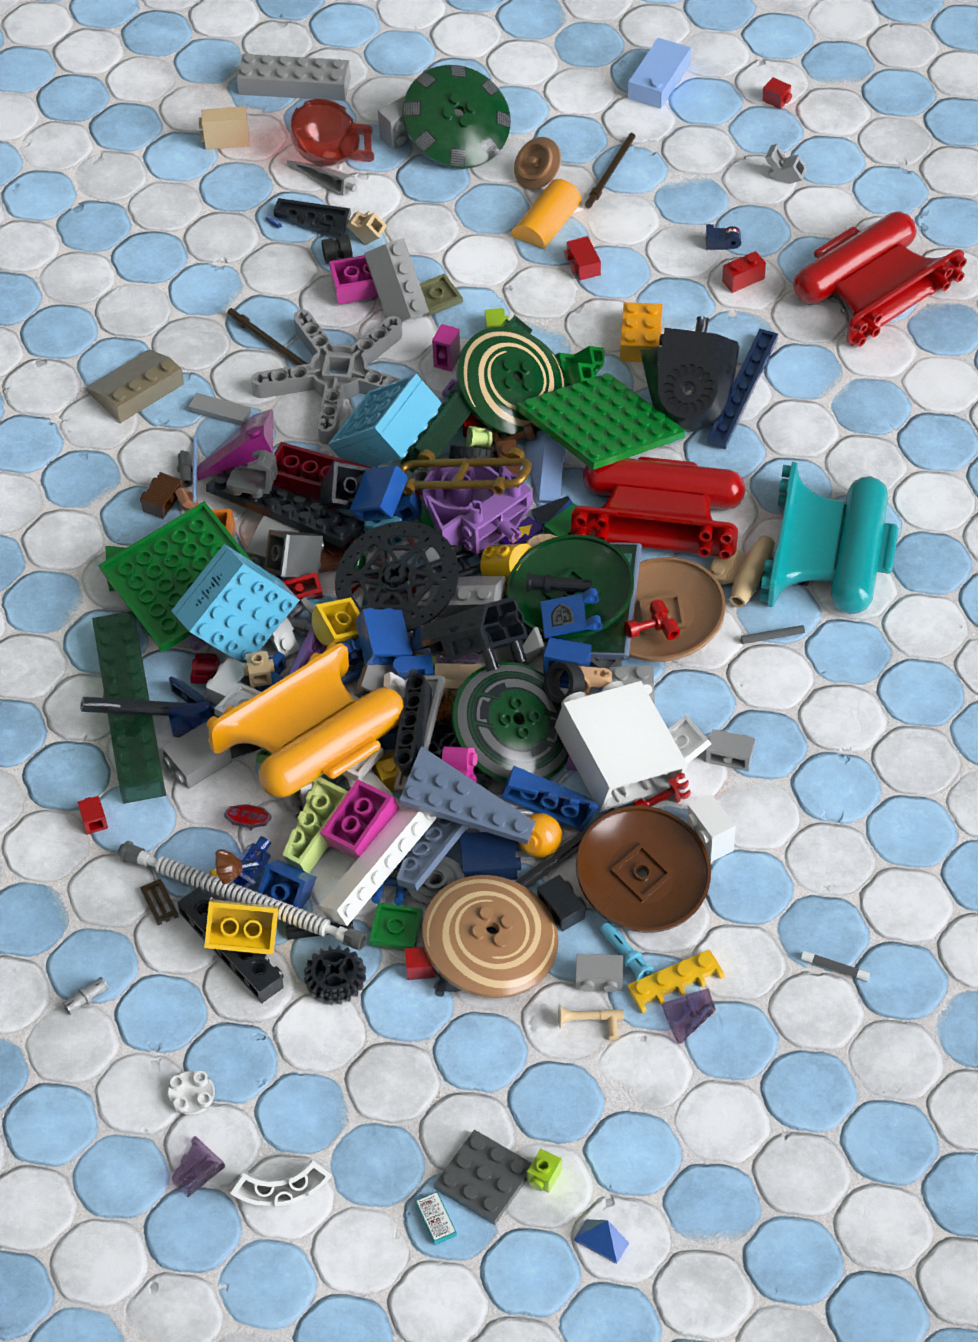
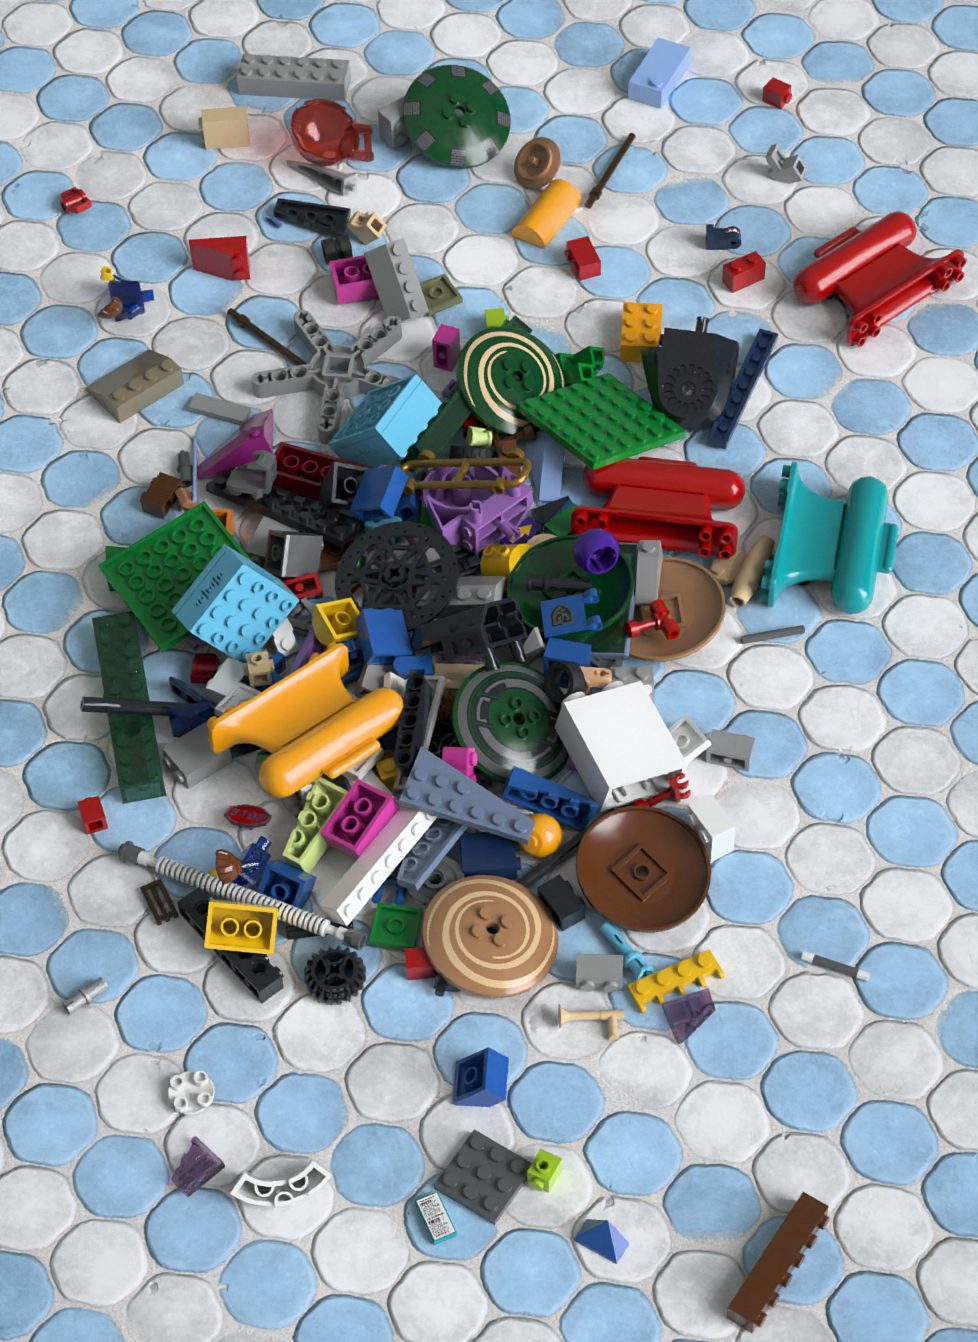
(74, 201): none -> red piece
(126, 297): none -> clear blue torso
(221, 257): none -> red slope
(481, 1079): none -> blue slope
(596, 551): none -> dark purple wheel
(648, 571): none -> light grey slope
(777, 1262): none -> reddish brown brick

